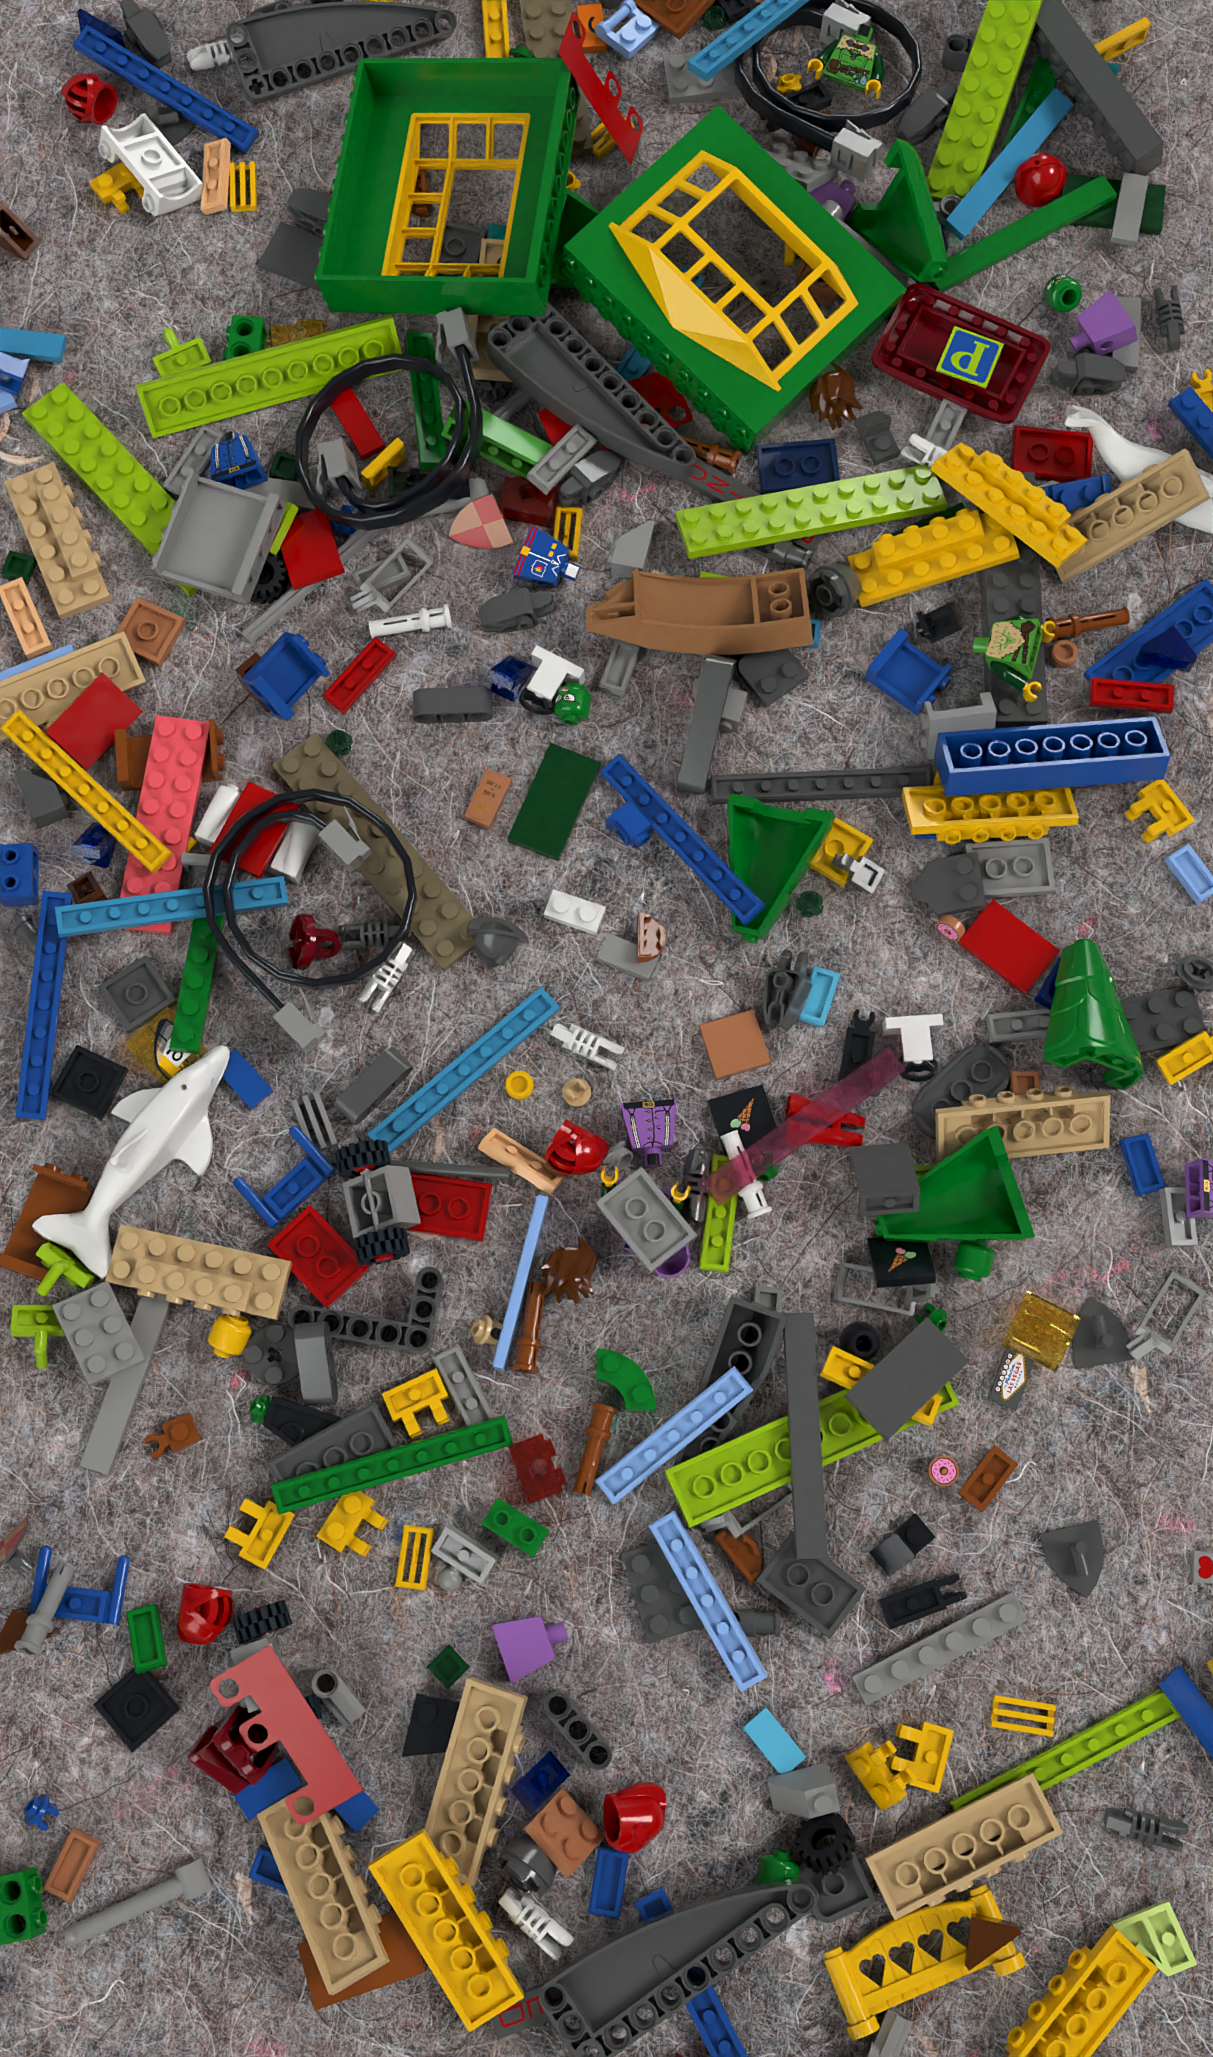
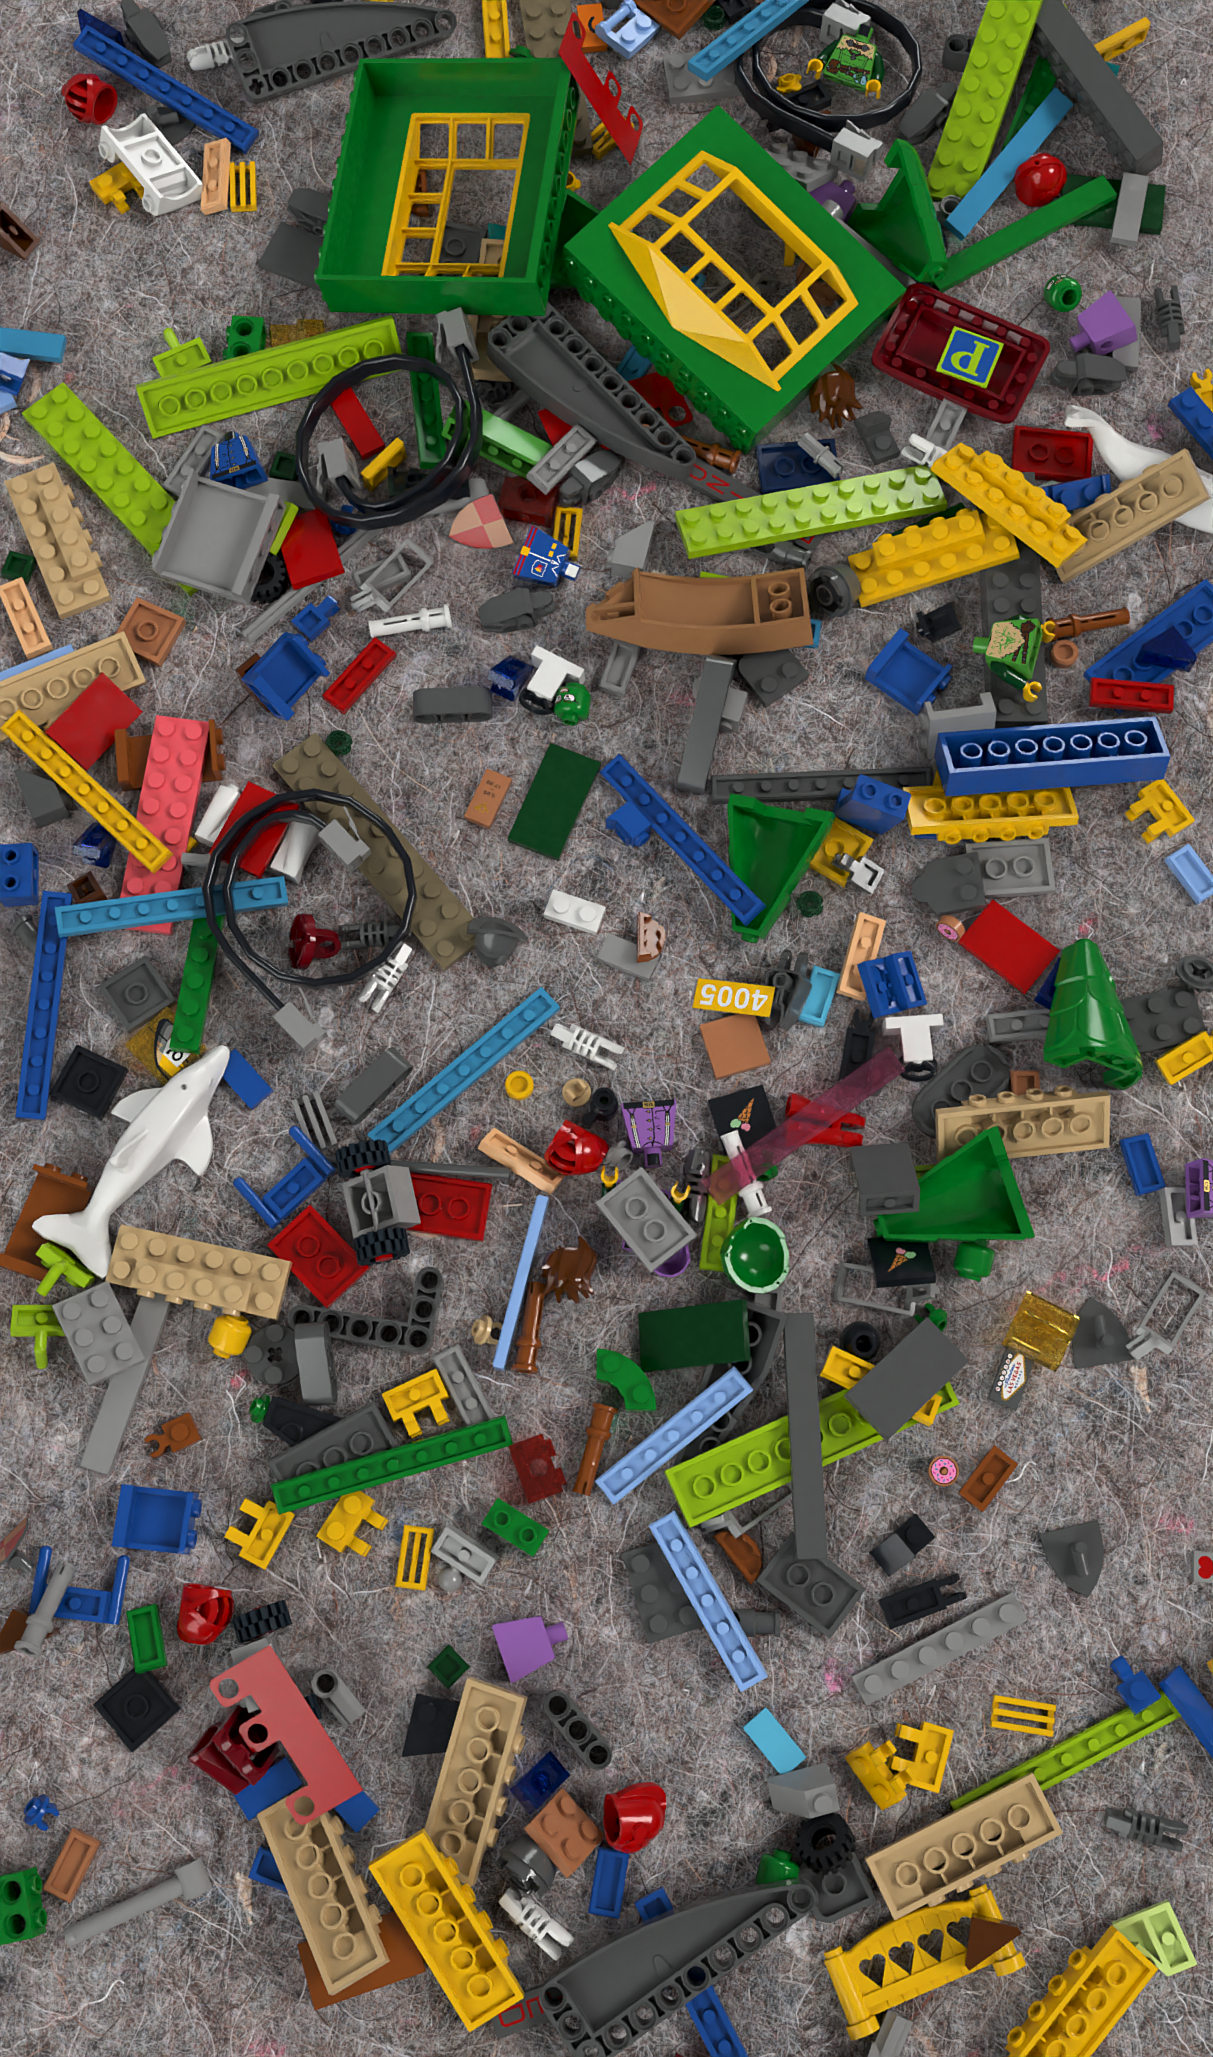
(156, 1519): none -> blue panel
(314, 620): none -> blue plate
(602, 1107): none -> black piece
(694, 1336): none -> dark green tile
(733, 997): none -> yellow sticker
(755, 1256): none -> green cylinder
(821, 455): none -> light grey axle
(862, 947): none -> light nougat plate
(872, 805): none -> blue panel
(892, 984): none -> blue slope
(1135, 1689): none -> blue plate

